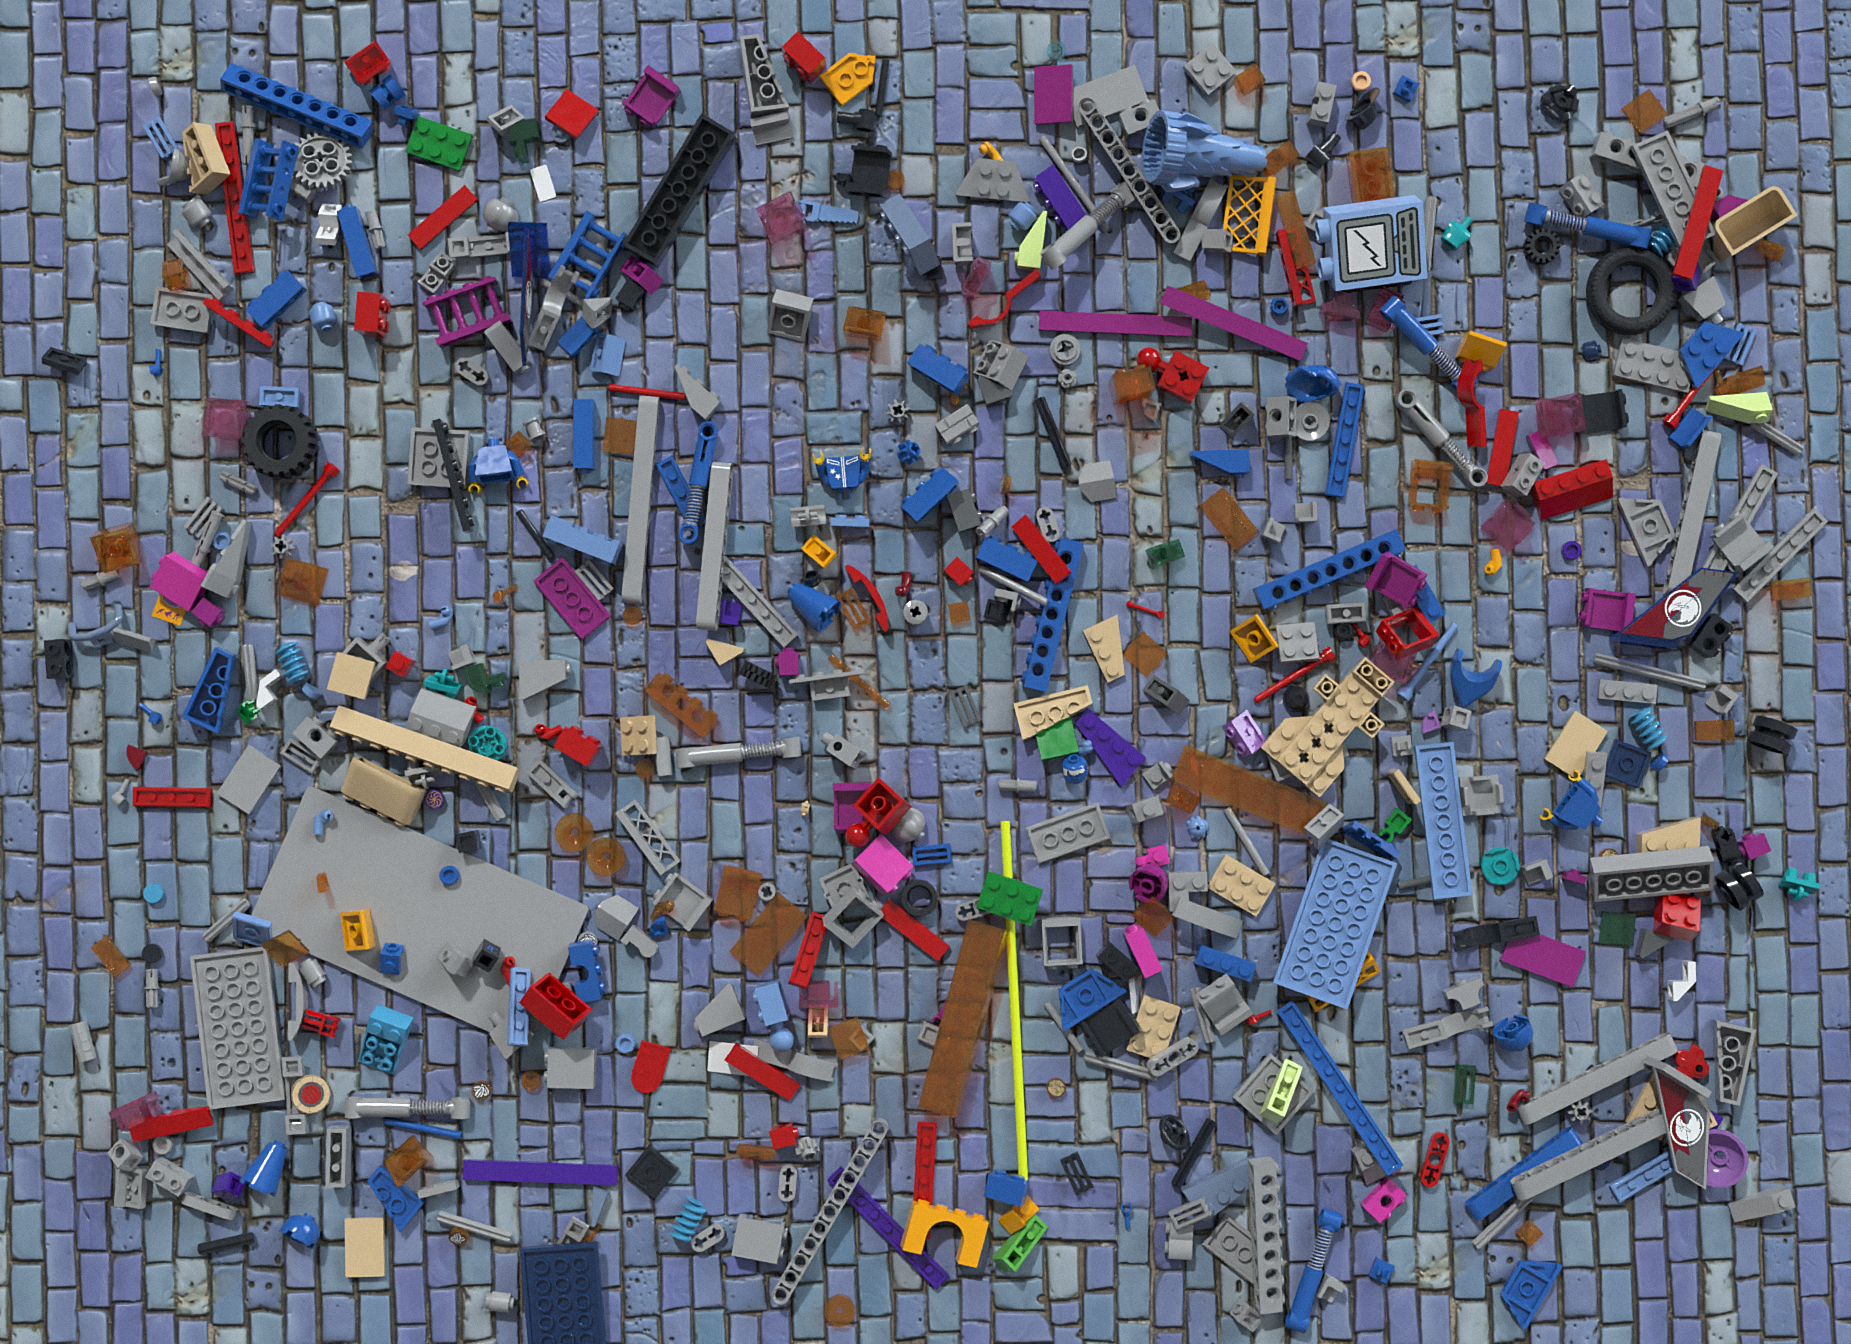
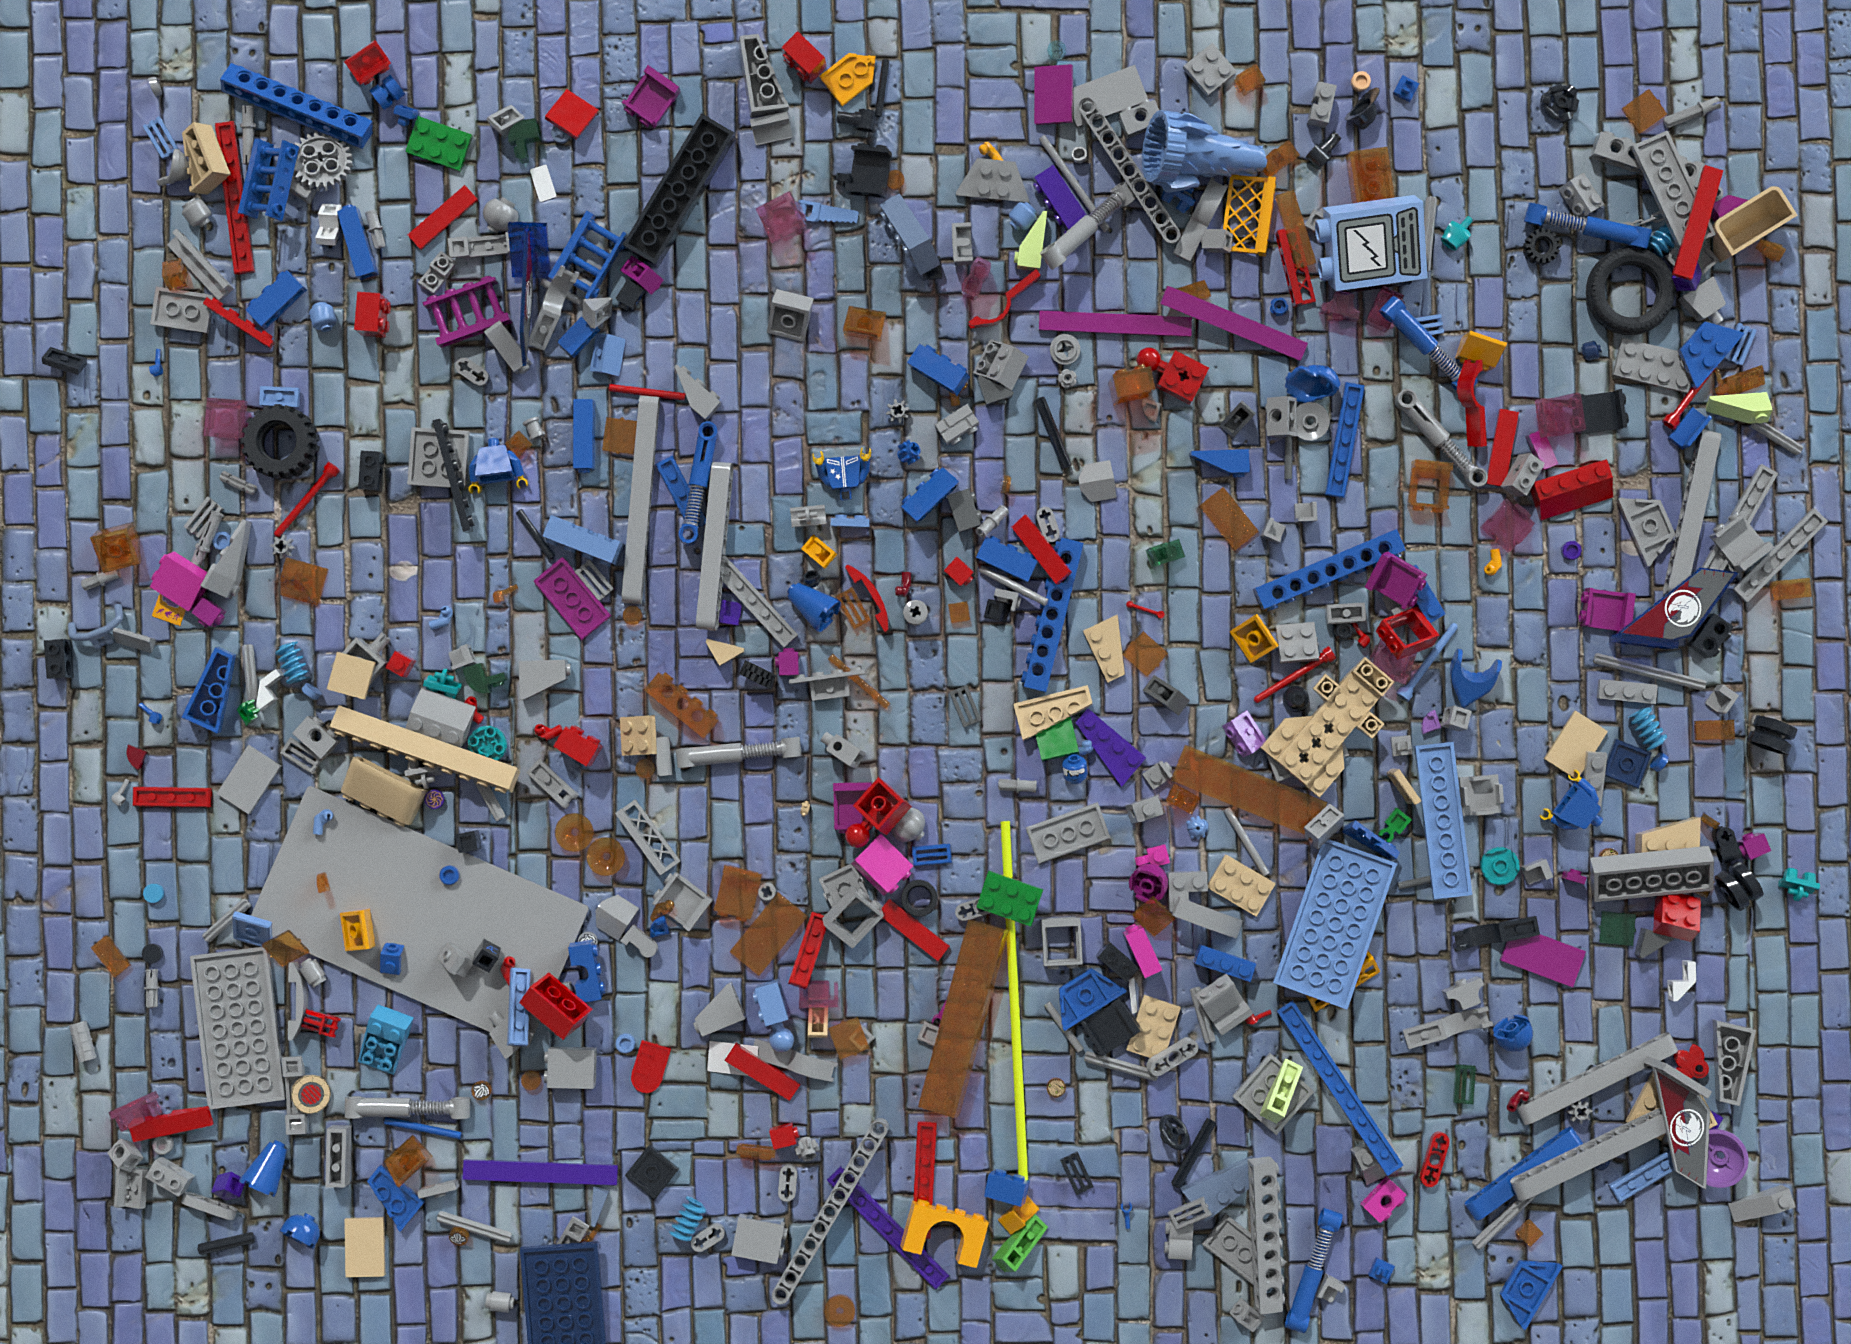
(371, 471): none -> black brick

